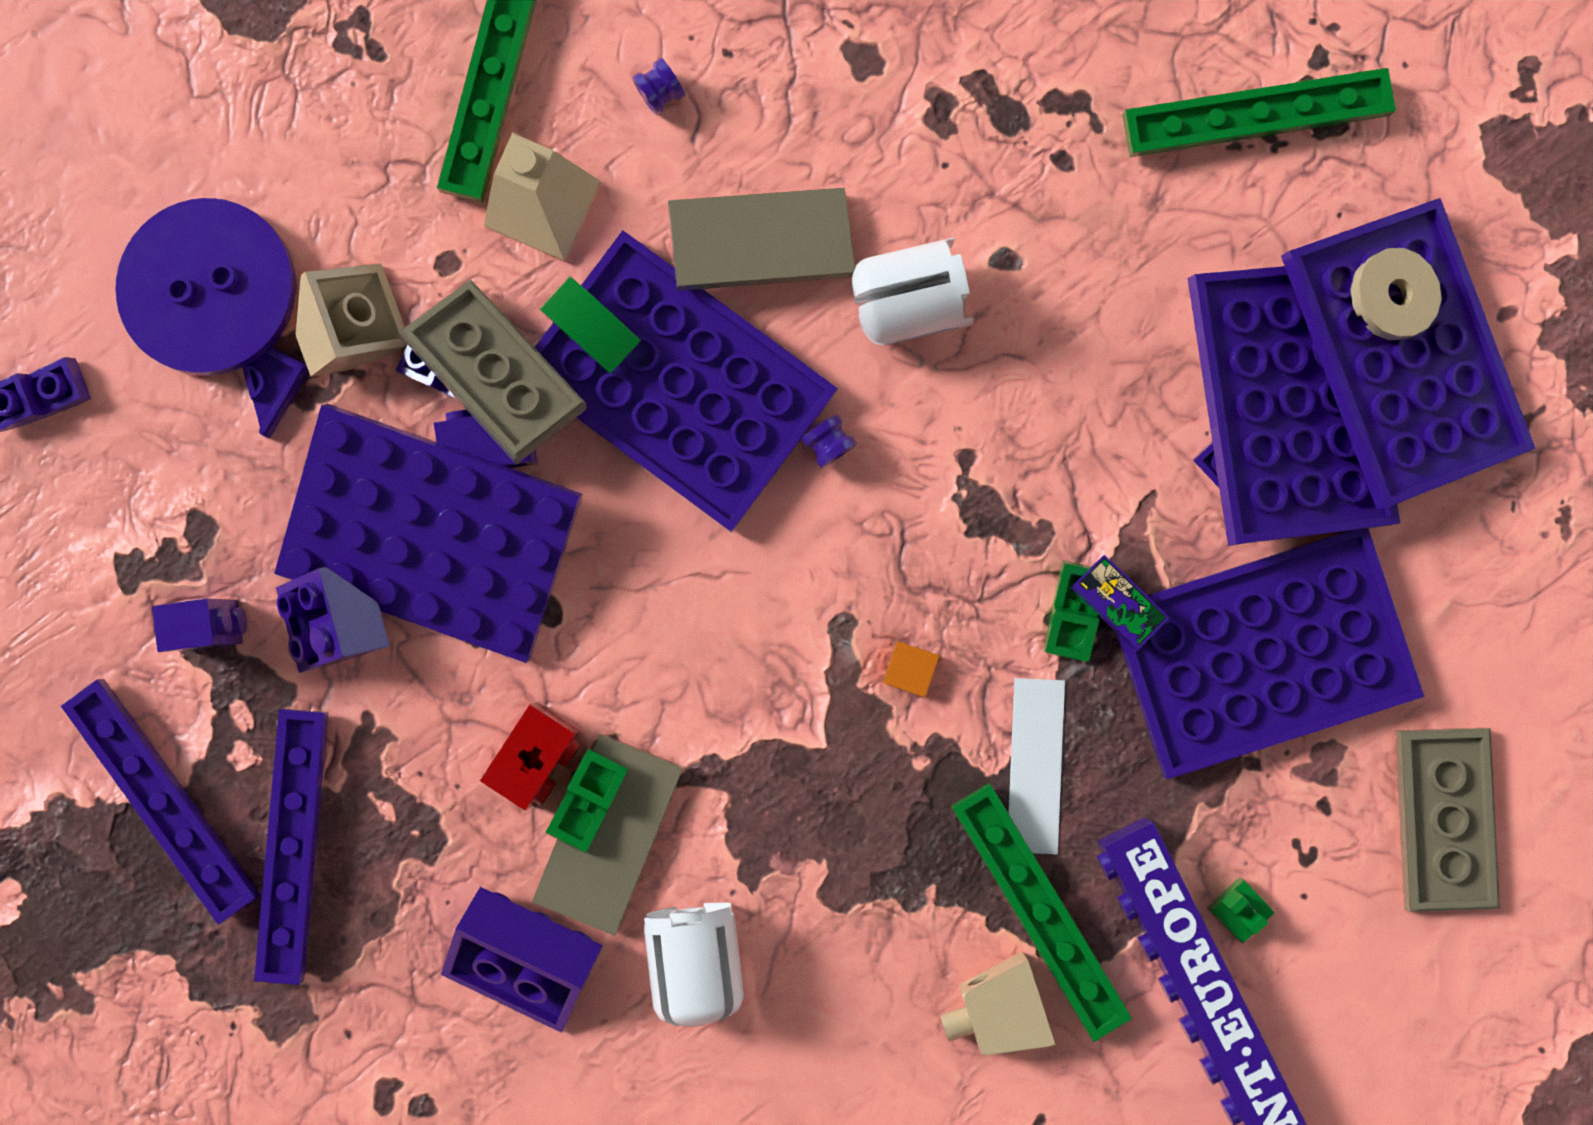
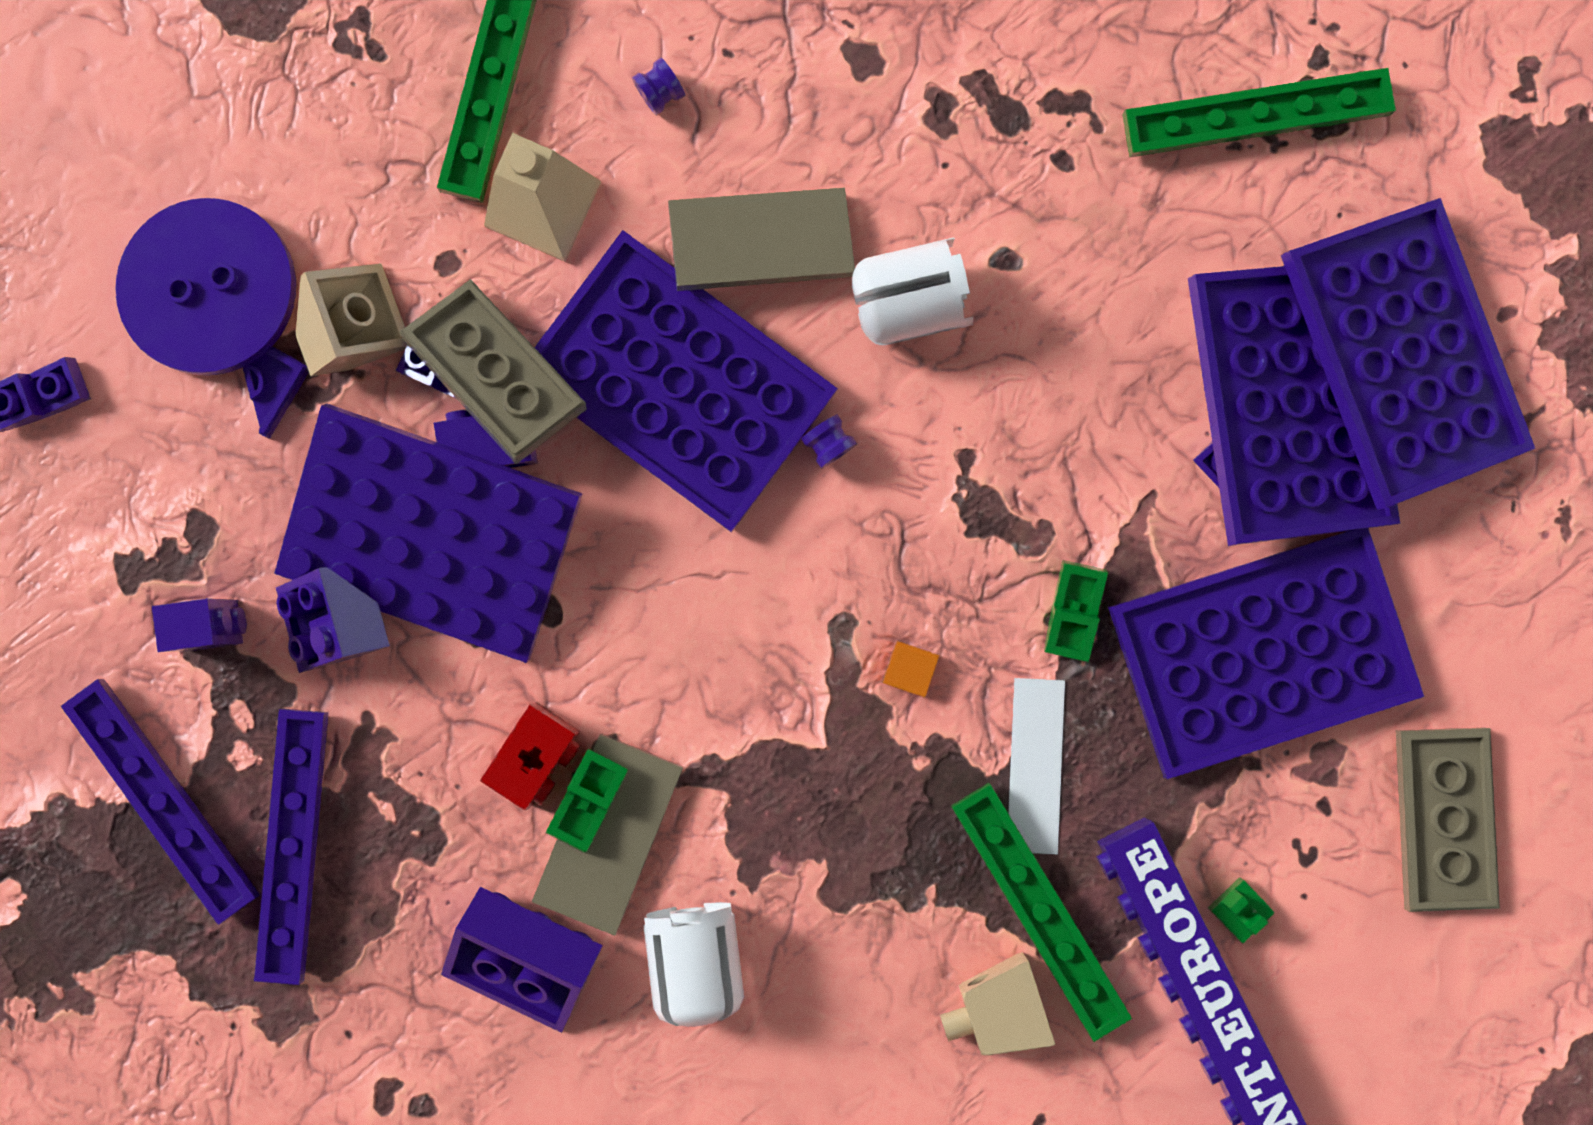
(589, 324): green slope -> none
(1120, 603): tile -> none
(1418, 287): tan tile -> none

